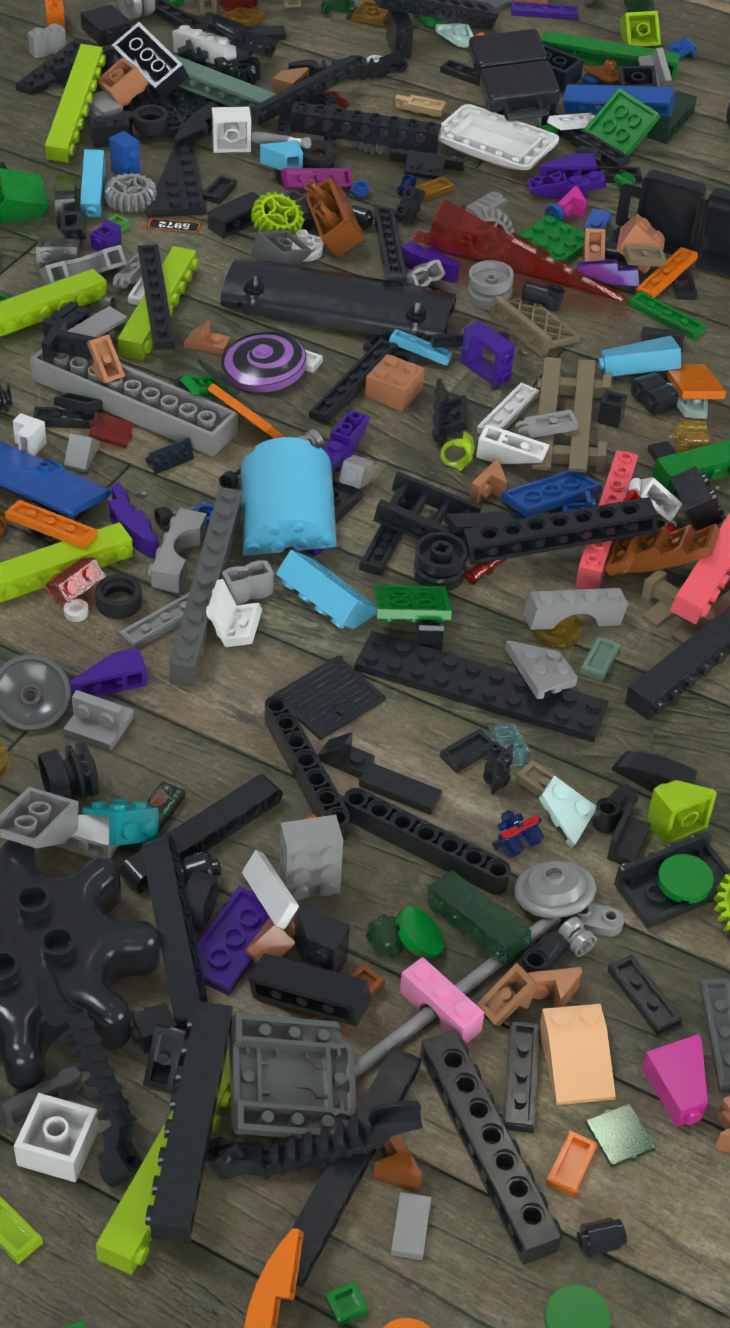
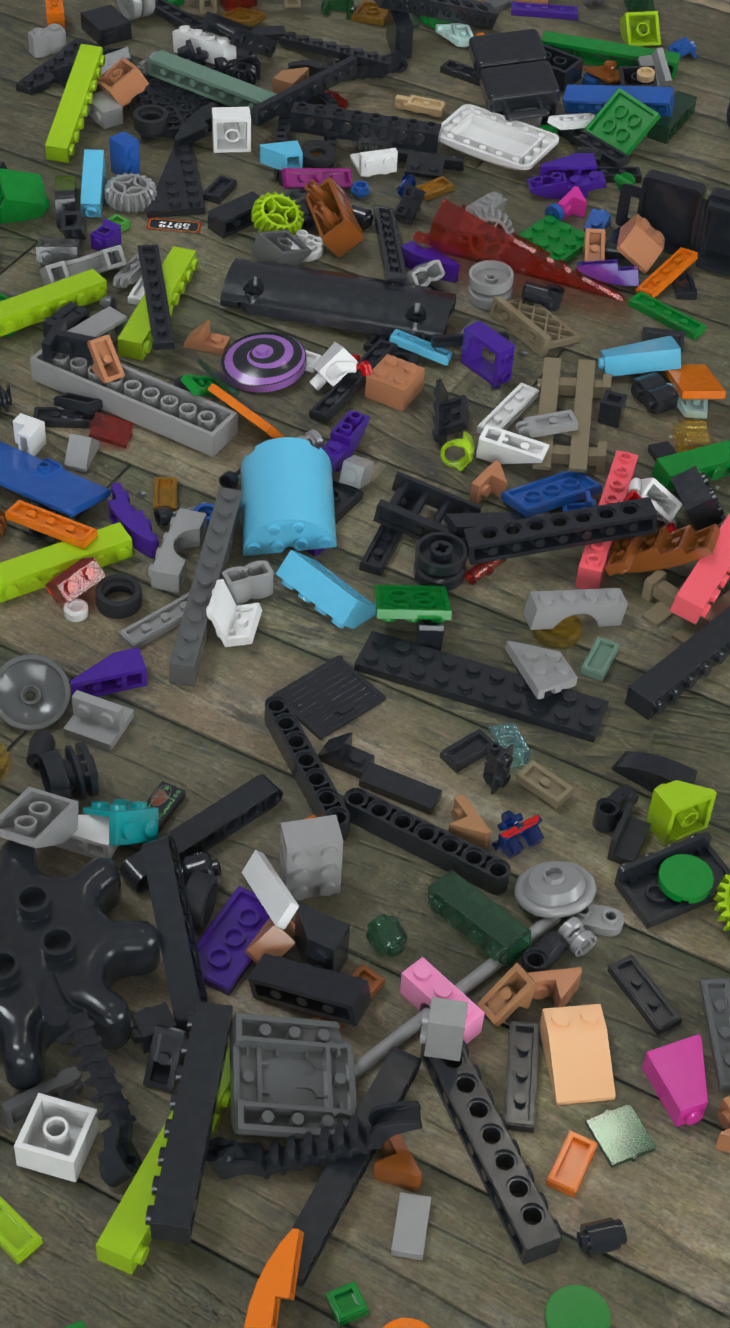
(39, 742): none -> black brick
(104, 127): black hinge -> none
(152, 58): black brick -> none
(165, 493): none -> pearl gold tile
(170, 456): black hinge -> none
(265, 138): light grey piece -> none
(333, 50): none -> black plate
(336, 364): none -> white torso
(375, 162): none -> white bracket
(419, 933): green tile -> none
(444, 1028): none -> light grey brick
(468, 823): none -> medium nougat slope
(567, 809): light aqua wing -> none
(644, 255): dark tan plate -> none
(645, 74): none -> tan tile

